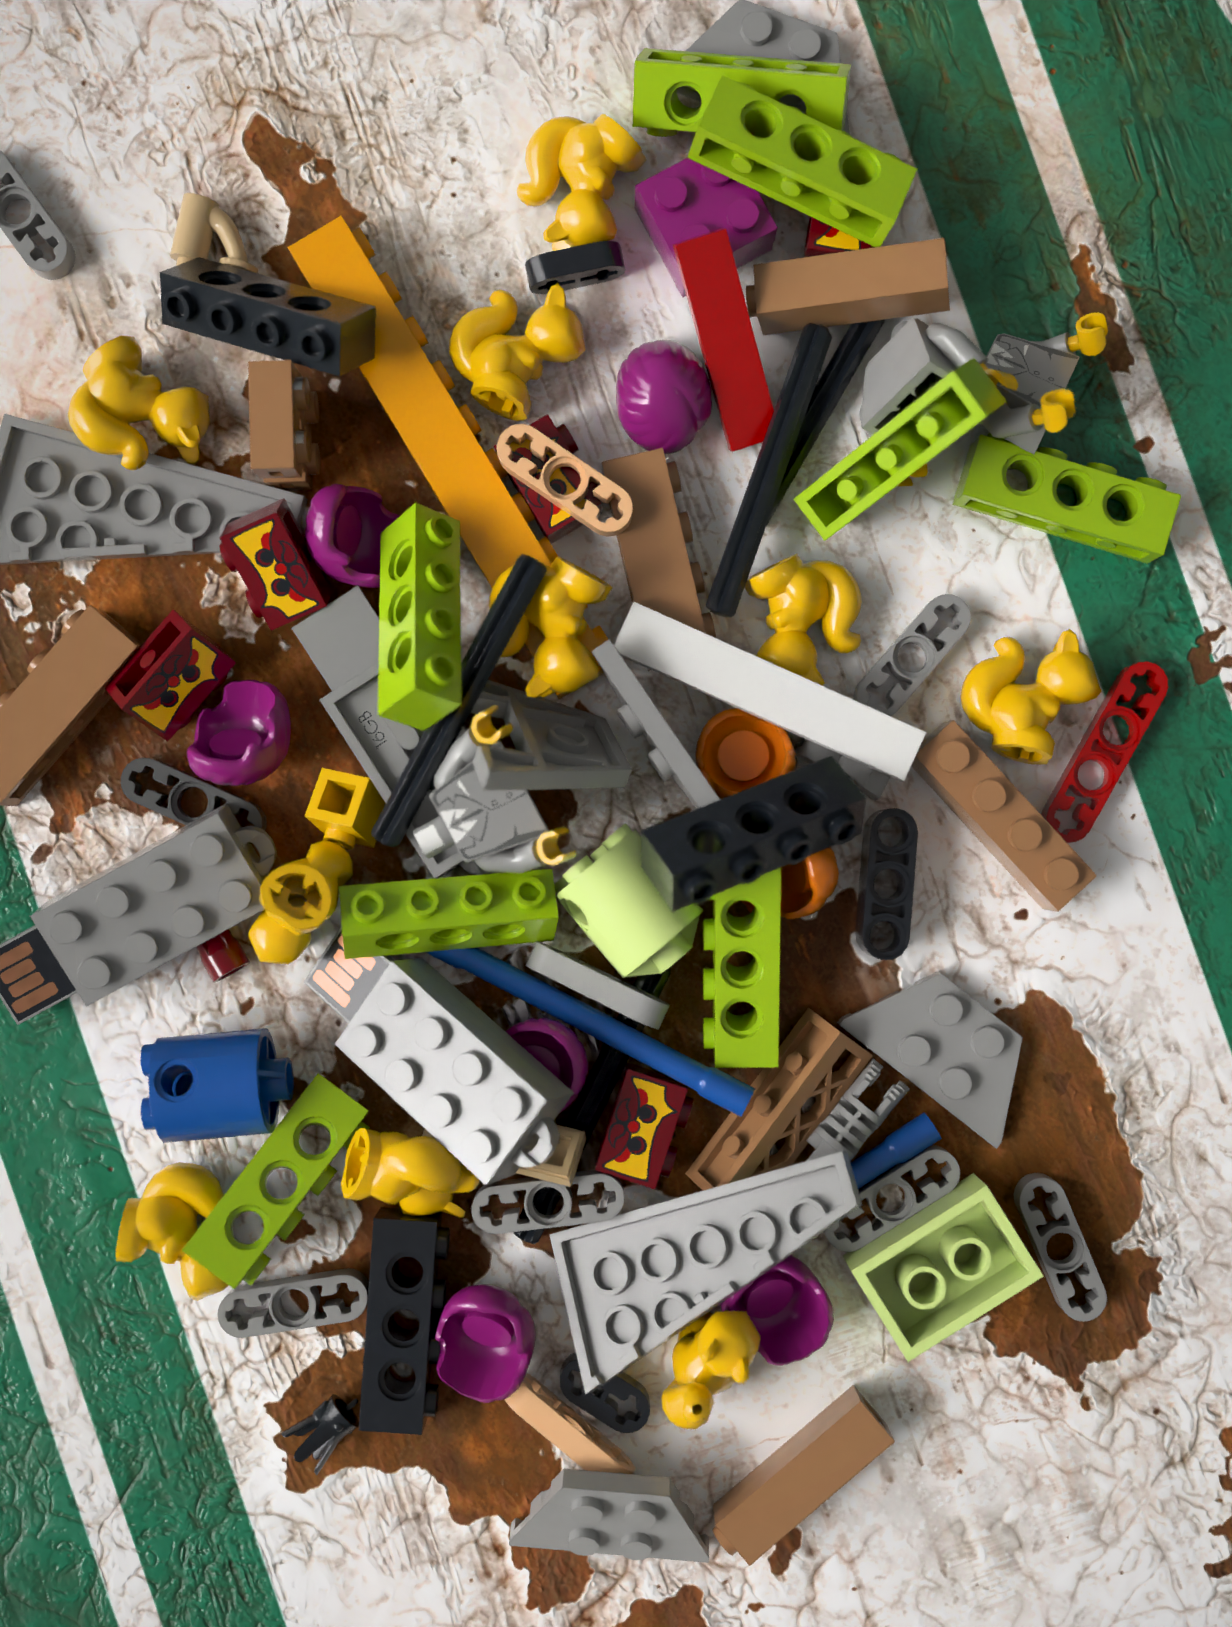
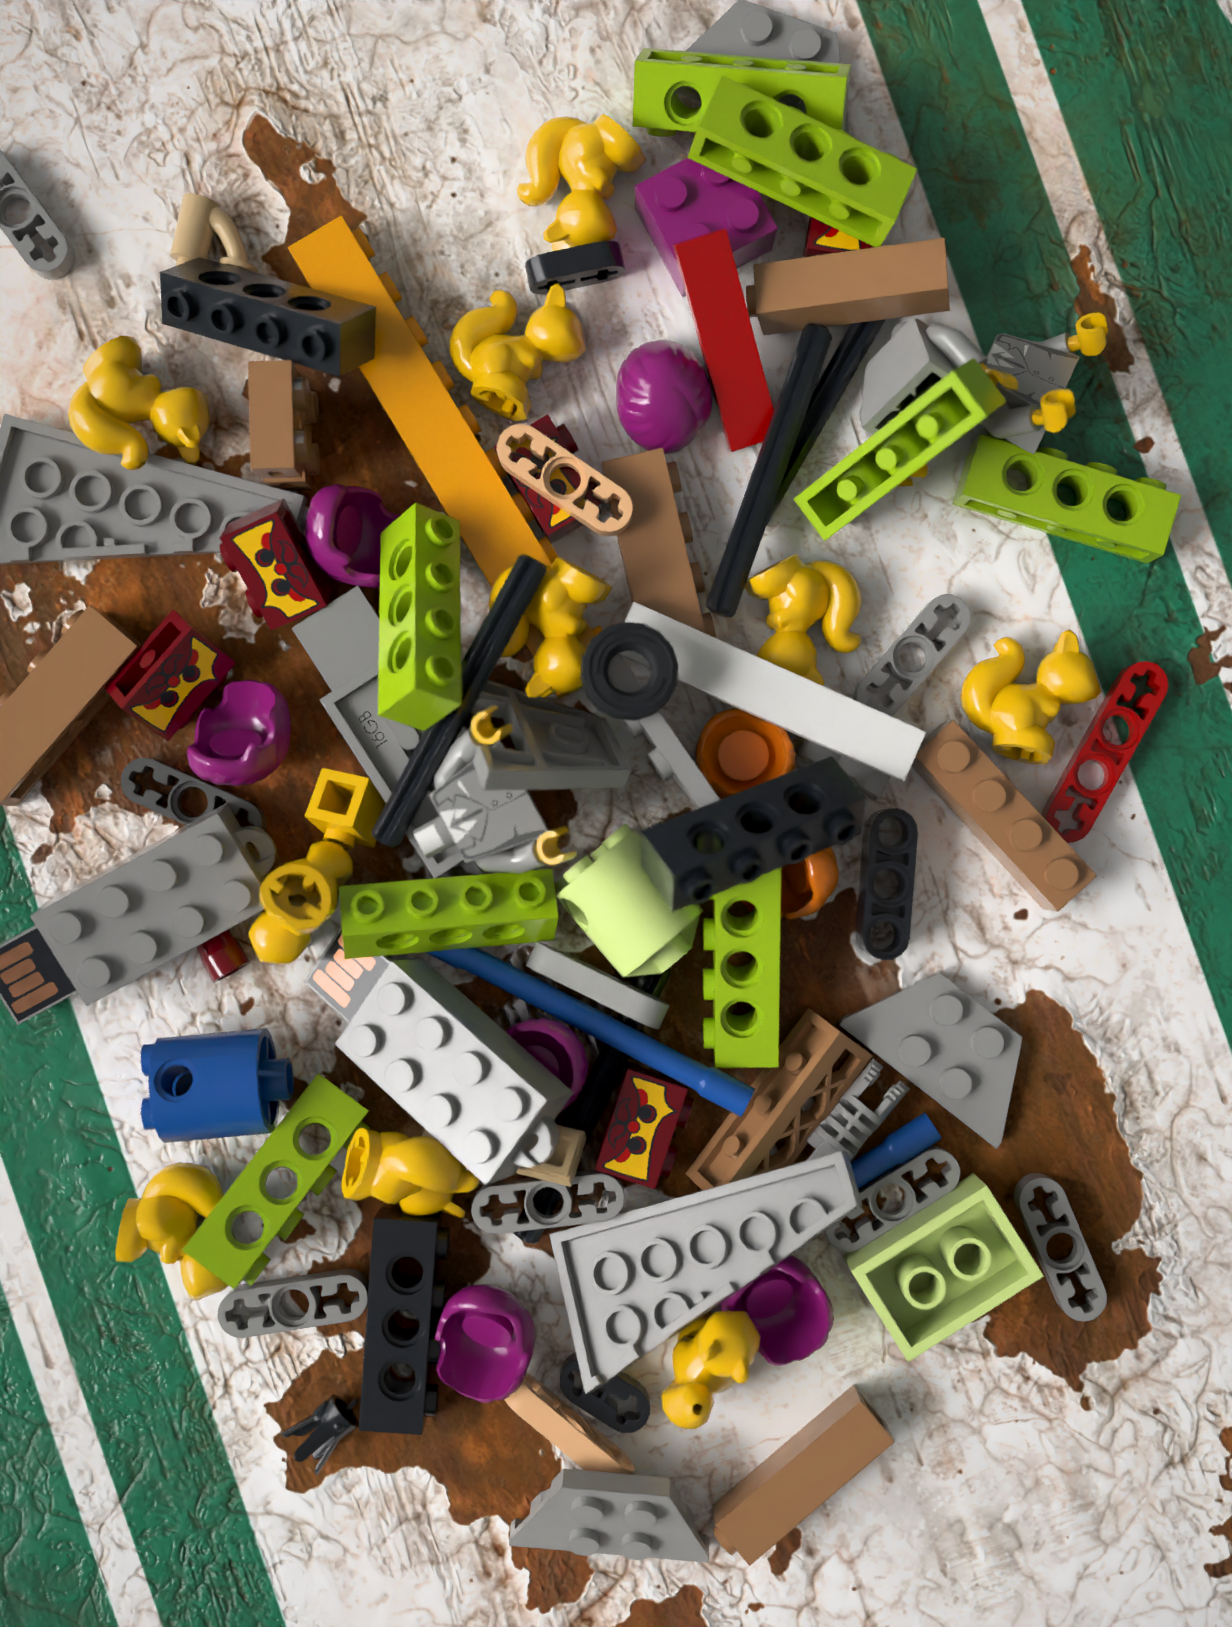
(648, 643): none -> black tyre

